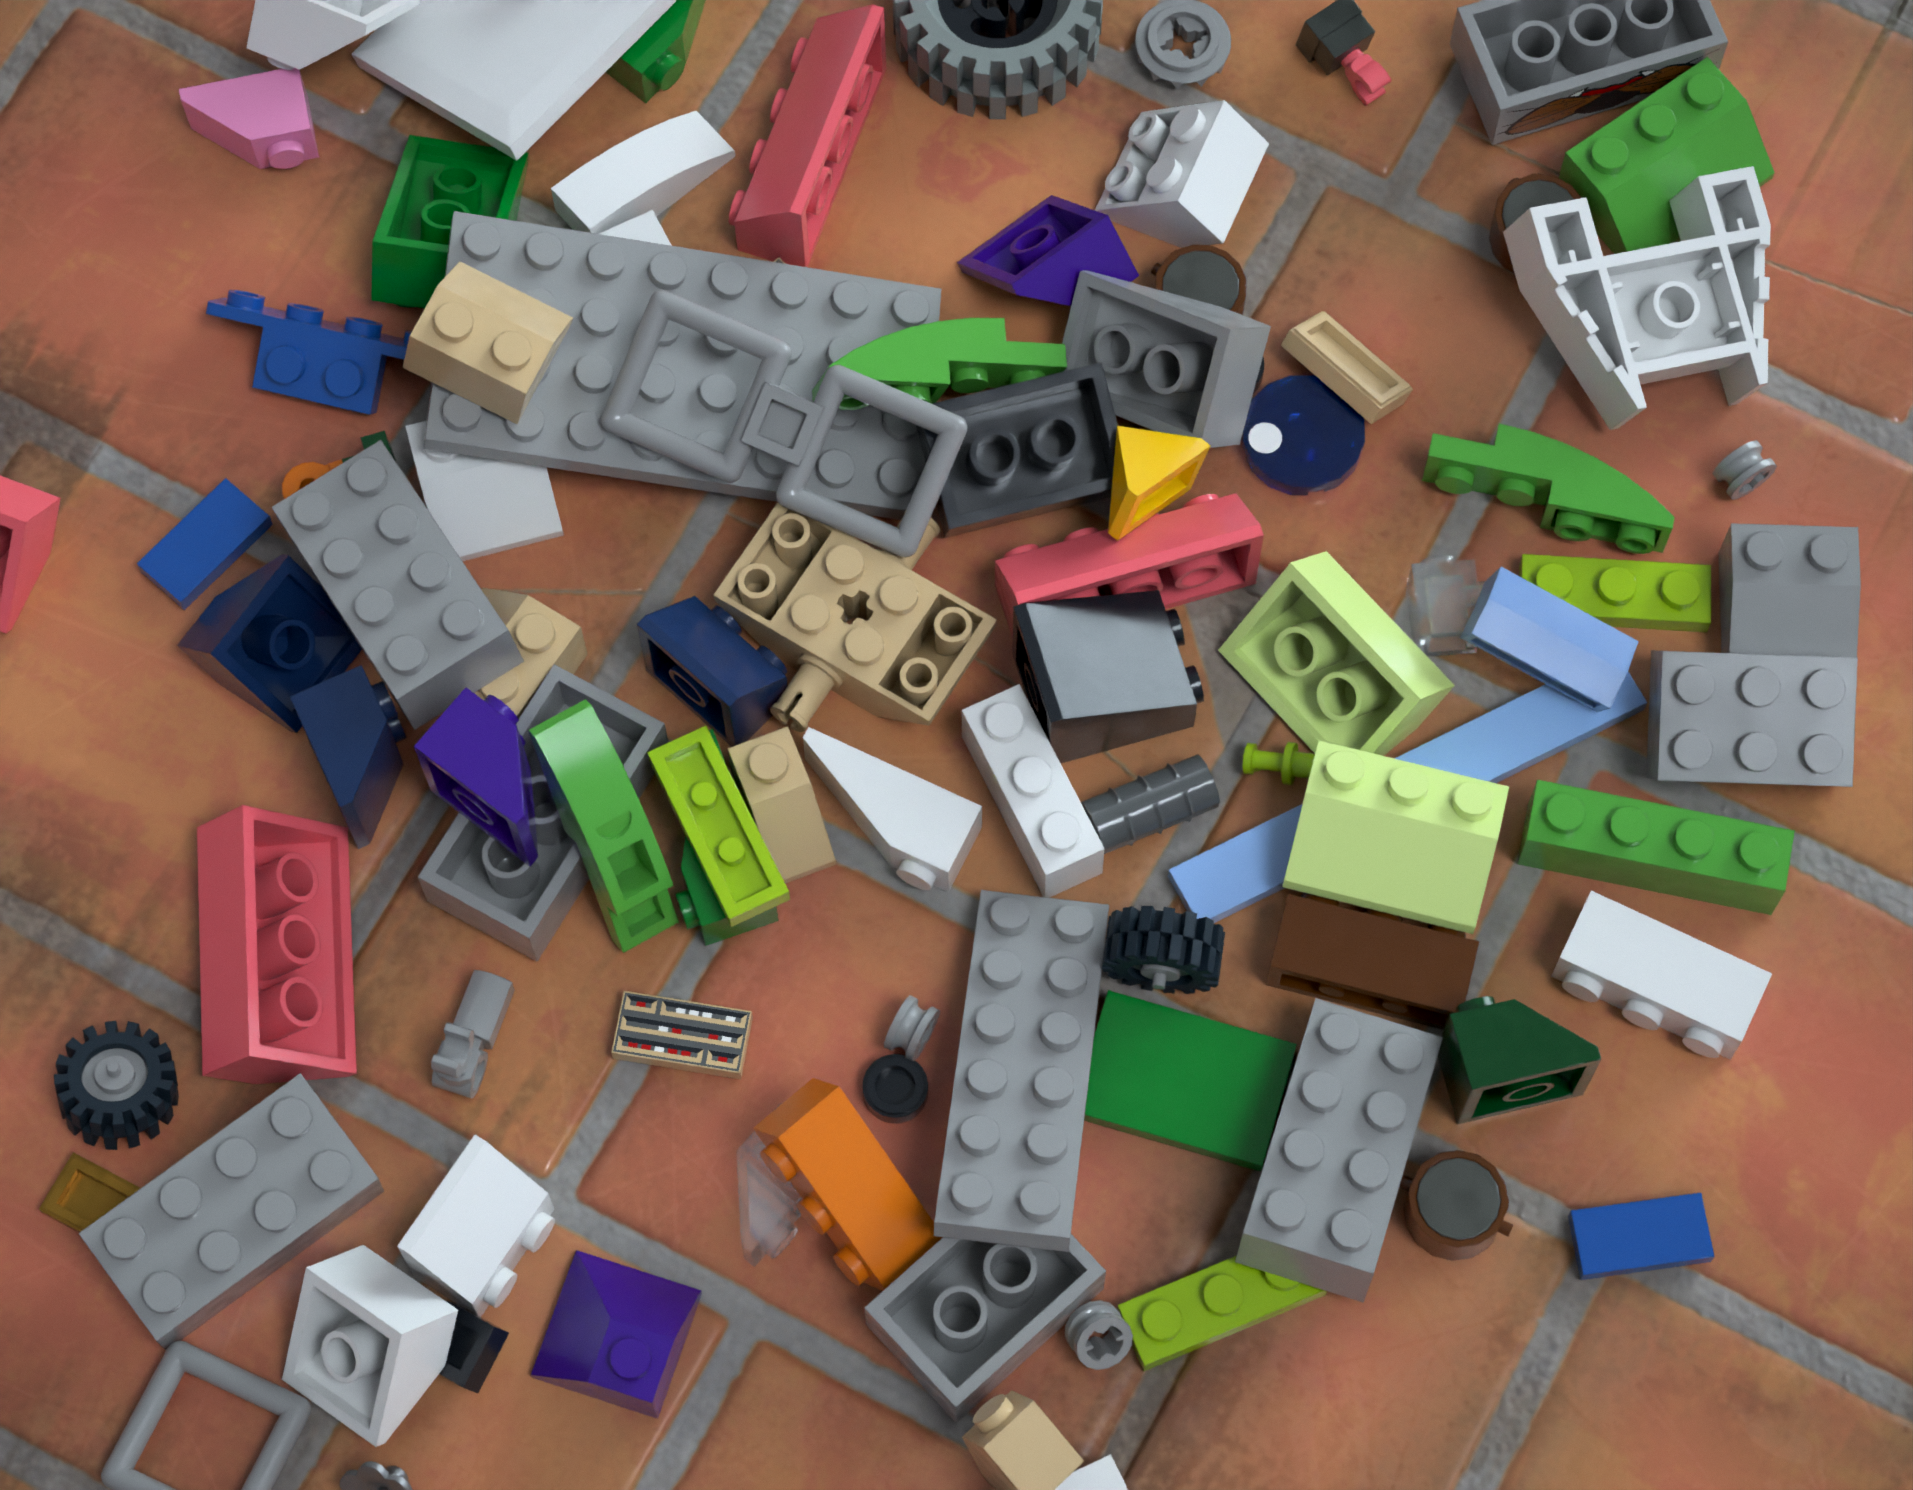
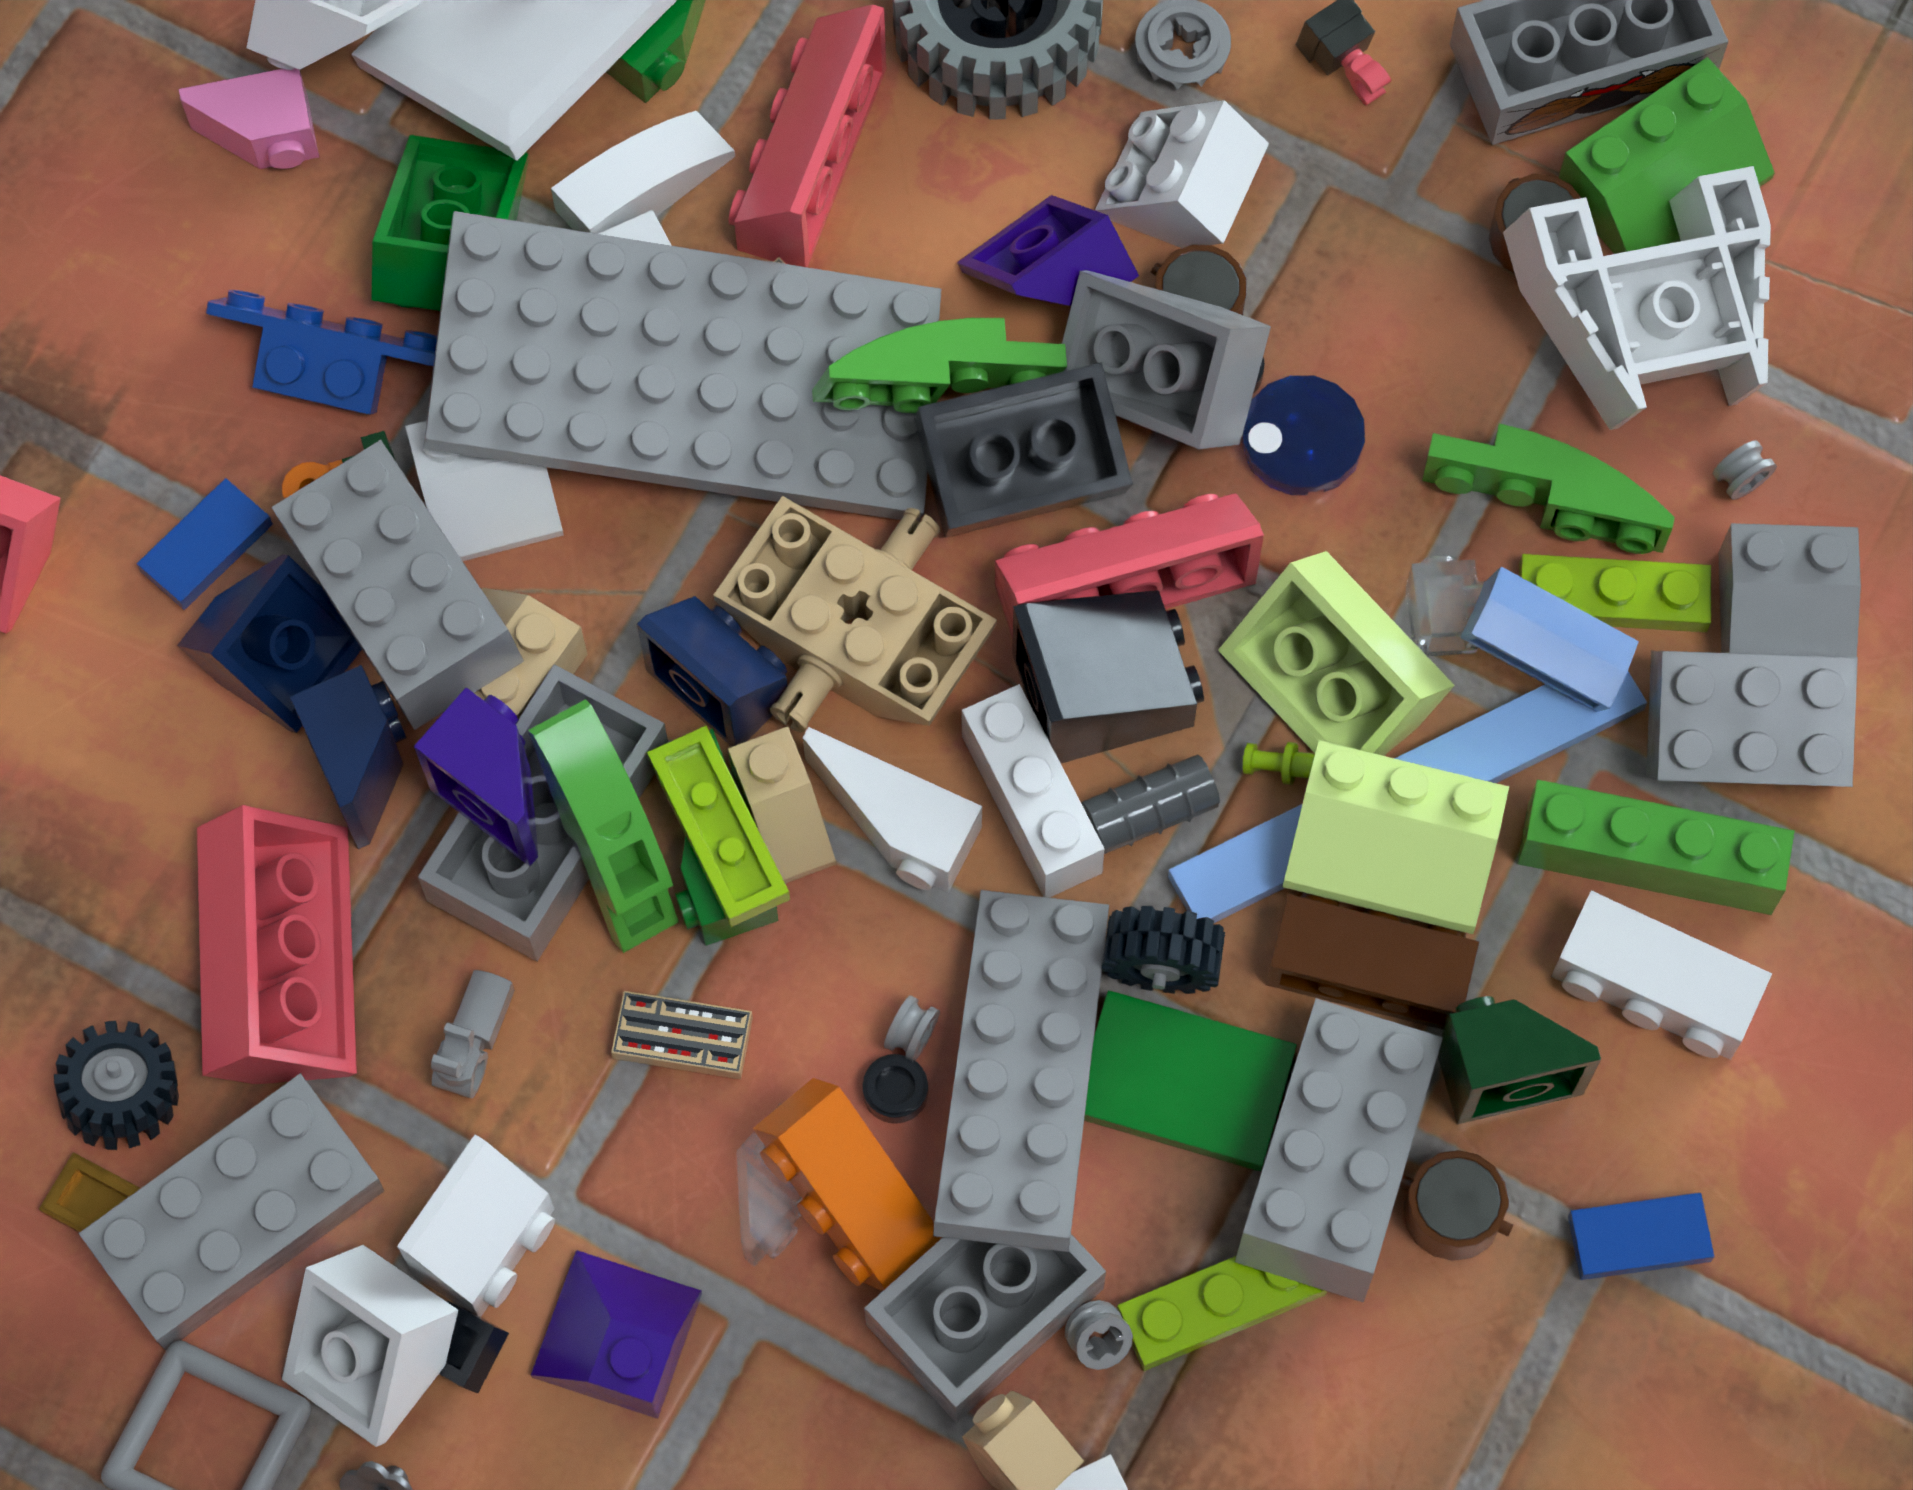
(485, 341): tan slope -> none
(783, 423): light grey bar -> none
(1150, 474): yellow slope -> none
(1347, 367): tan tile -> none

